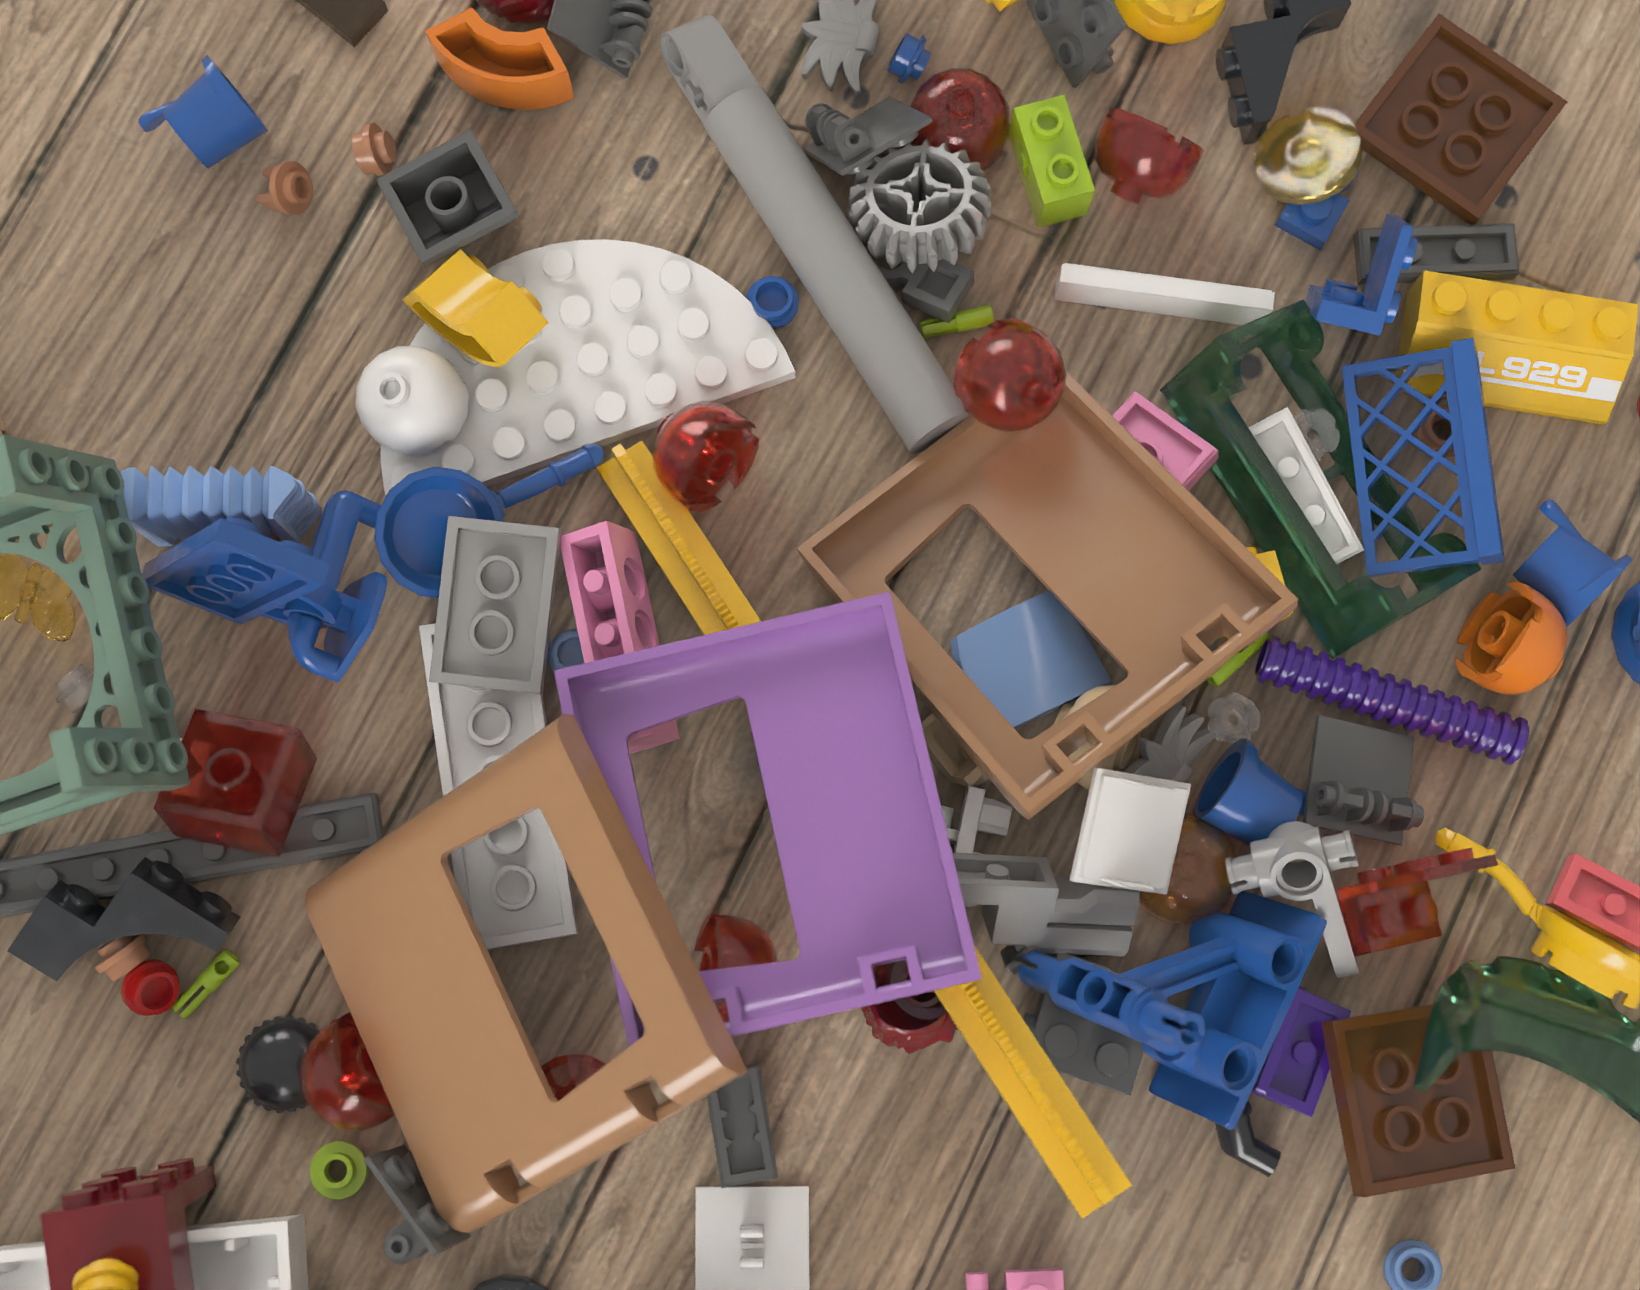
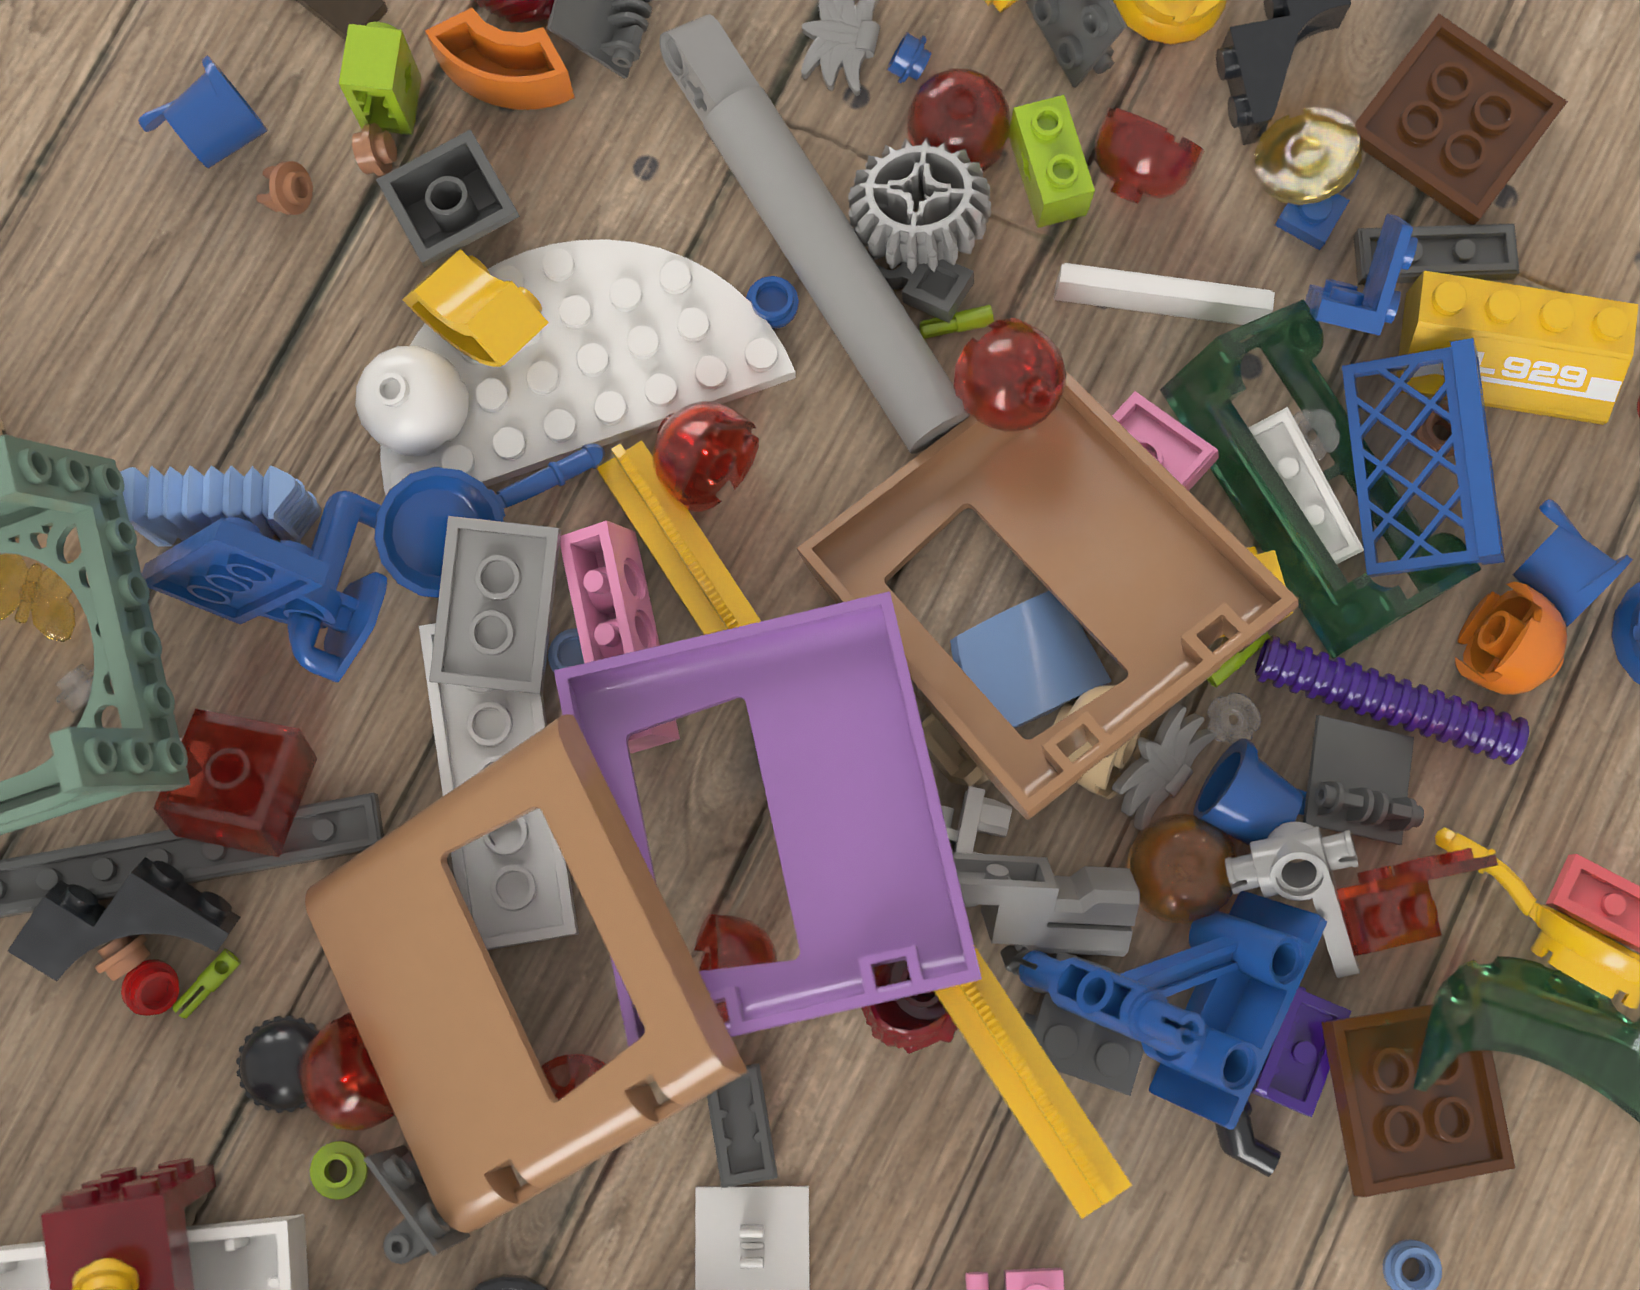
(380, 77): none -> lime brick
(852, 143): dark grey hinge -> none
(1130, 831): white piece -> none

